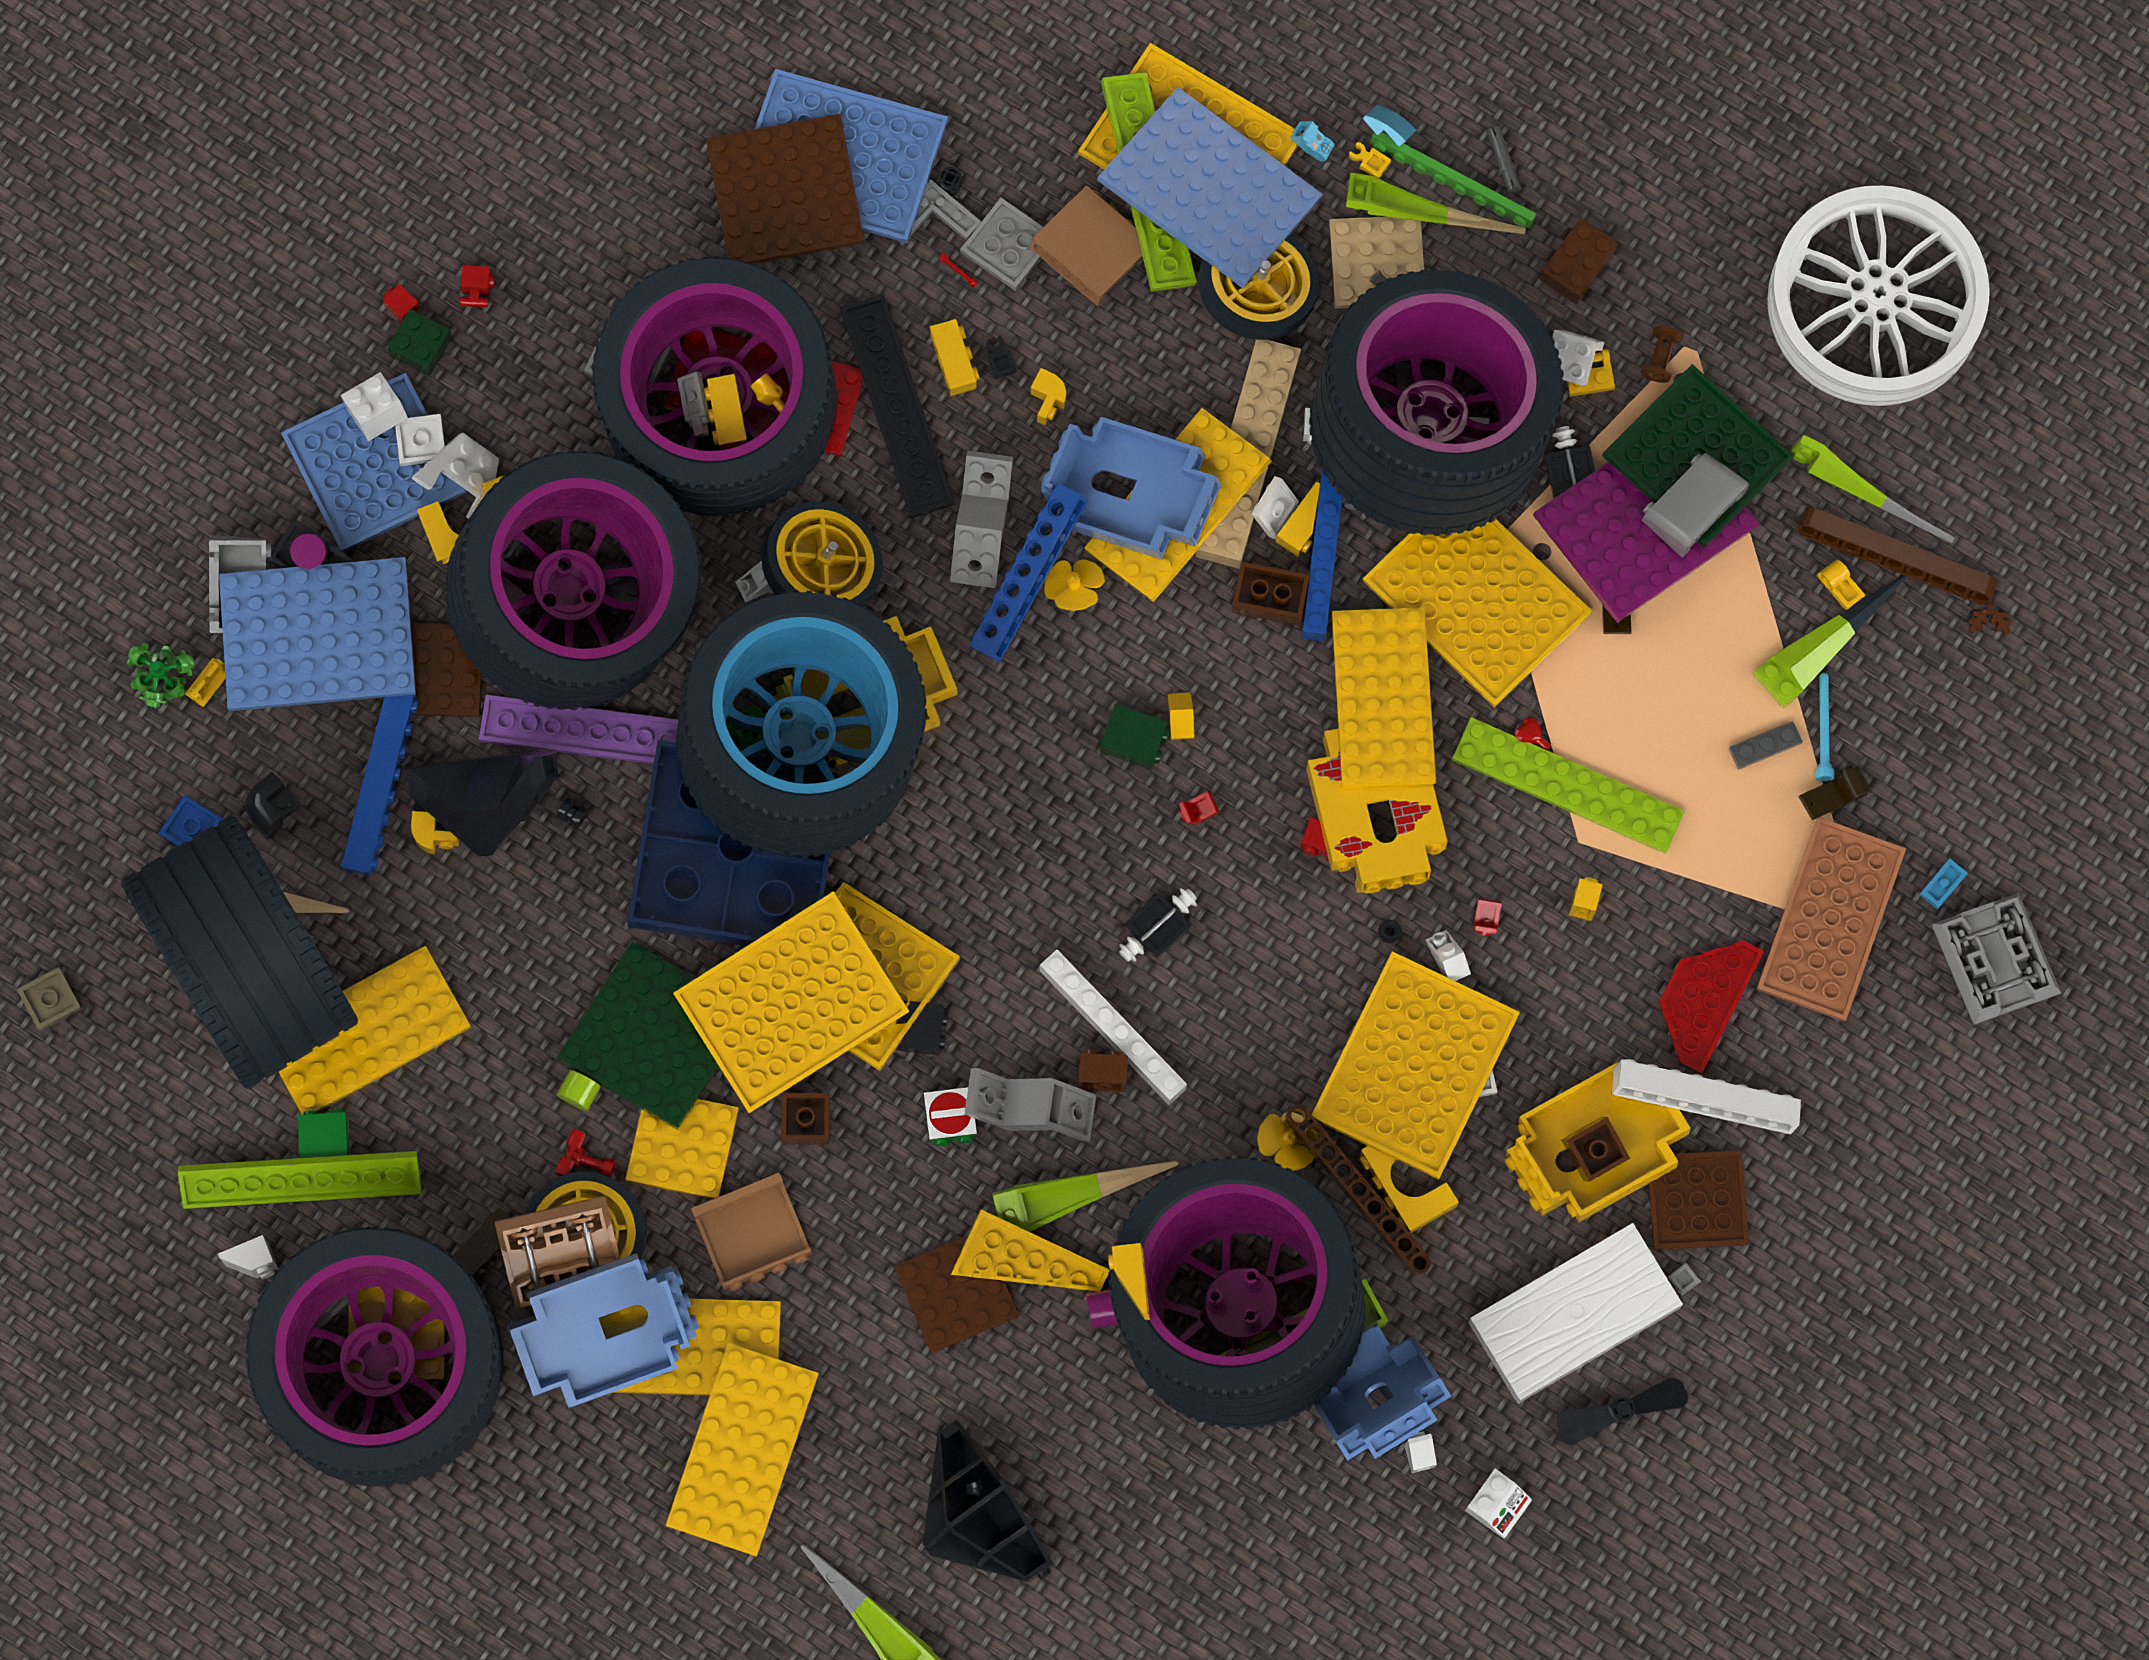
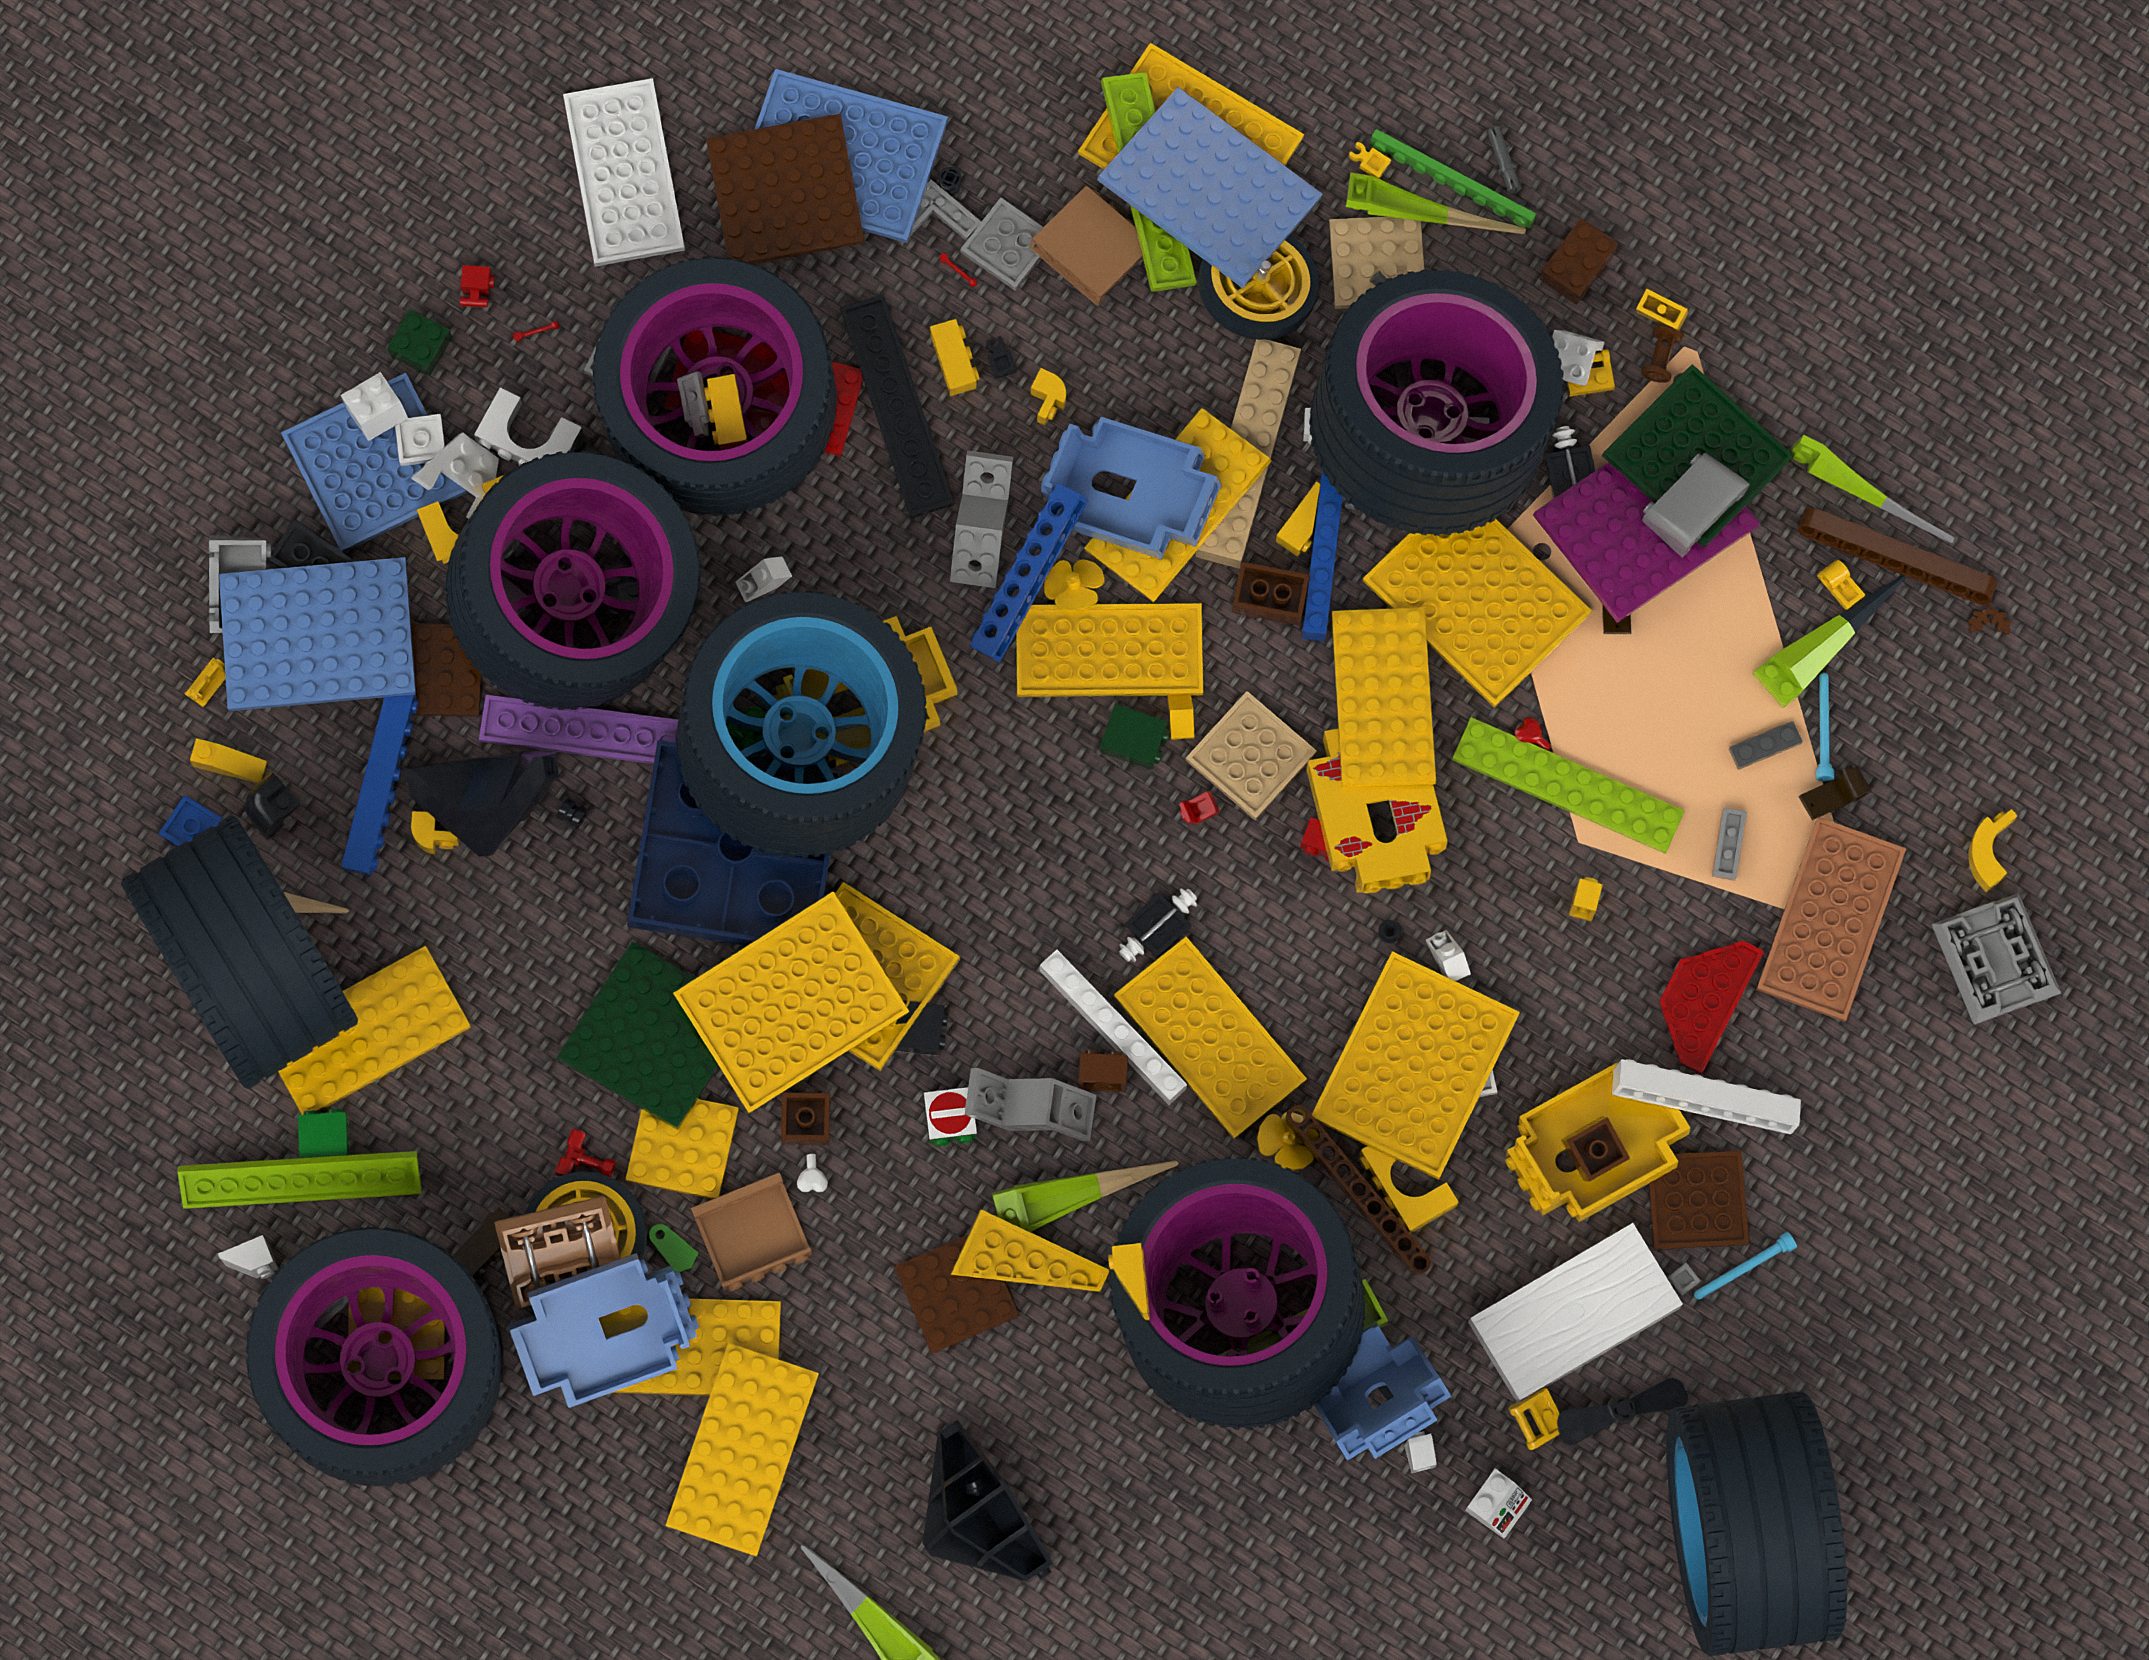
(49, 999): dark tan plate -> none
(162, 663): bright green plant -> none
(227, 761): none -> yellow slope
(309, 551): magenta piece -> none
(399, 302): red brick -> none
(495, 426): none -> white arch
(519, 336): none -> red hinge
(578, 1090): lime piece -> none
(623, 172): none -> white plate
(673, 1248): none -> bright green piece
(768, 392): yellow piece -> none
(812, 1177): none -> white rock
(824, 551): yellow wheel -> none
(1100, 1309): magenta piece -> none
(1110, 651): none -> yellow plate
(1210, 1037): none -> yellow plate
(1251, 755): none -> tan plate
(1275, 507): white plate -> none
(1312, 140): medium azure leg -> none
(1395, 125): medium azure slope -> none
(1487, 916): bracket -> none
(1544, 1413): none -> yellow plate
(1661, 310): none -> yellow brick
(1729, 844): none -> light grey plate
(1756, 1523): none -> black wheel
(1783, 1244): none -> medium azure piece
(1908, 207): white wheel -> none
(1943, 884): dark azure plate -> none
(1980, 855): none -> yellow arch

